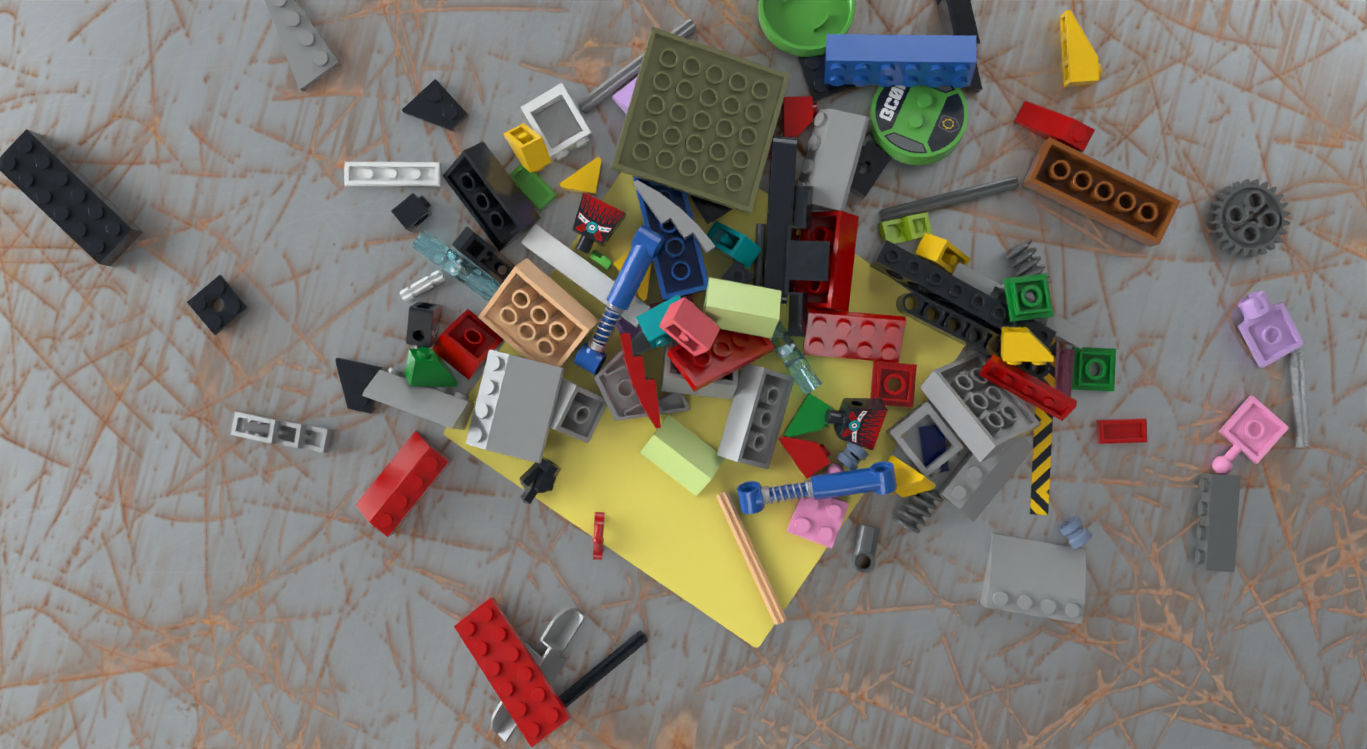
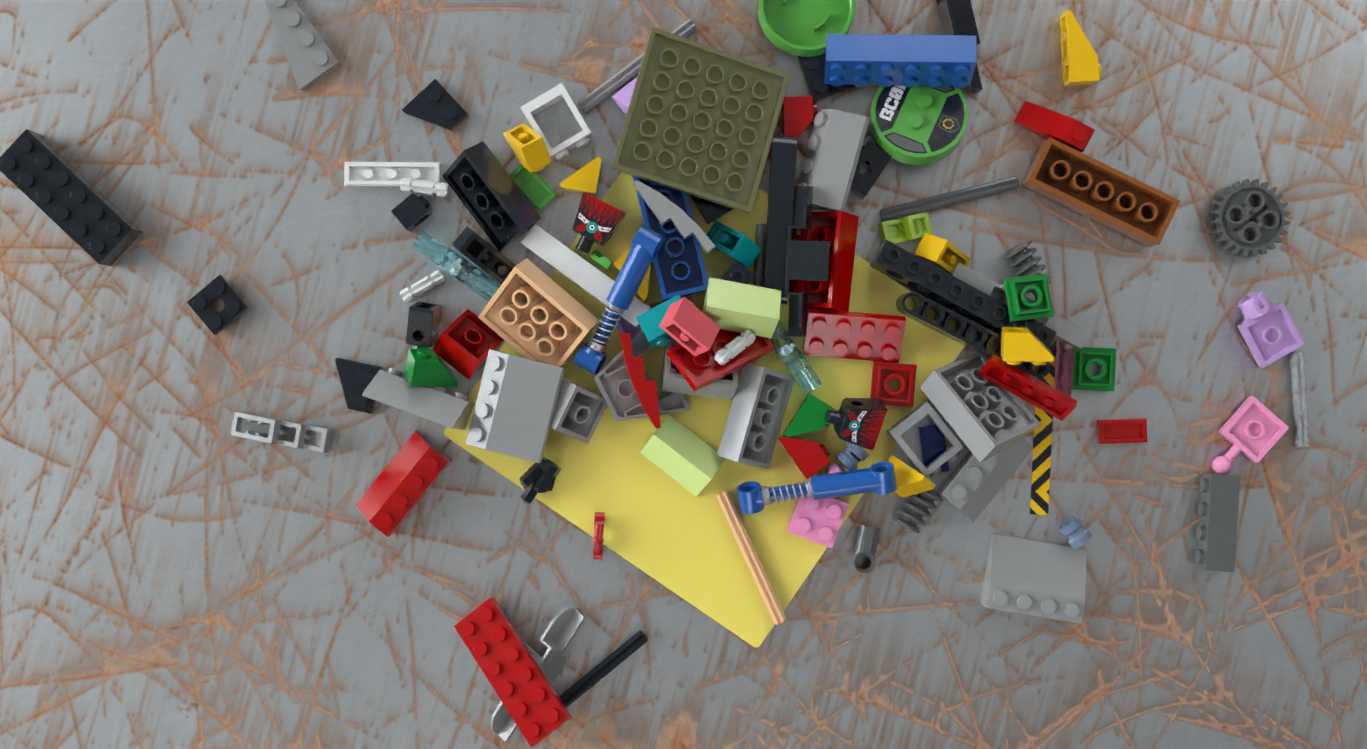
(424, 187): none -> white axle
(734, 347): none -> white axle

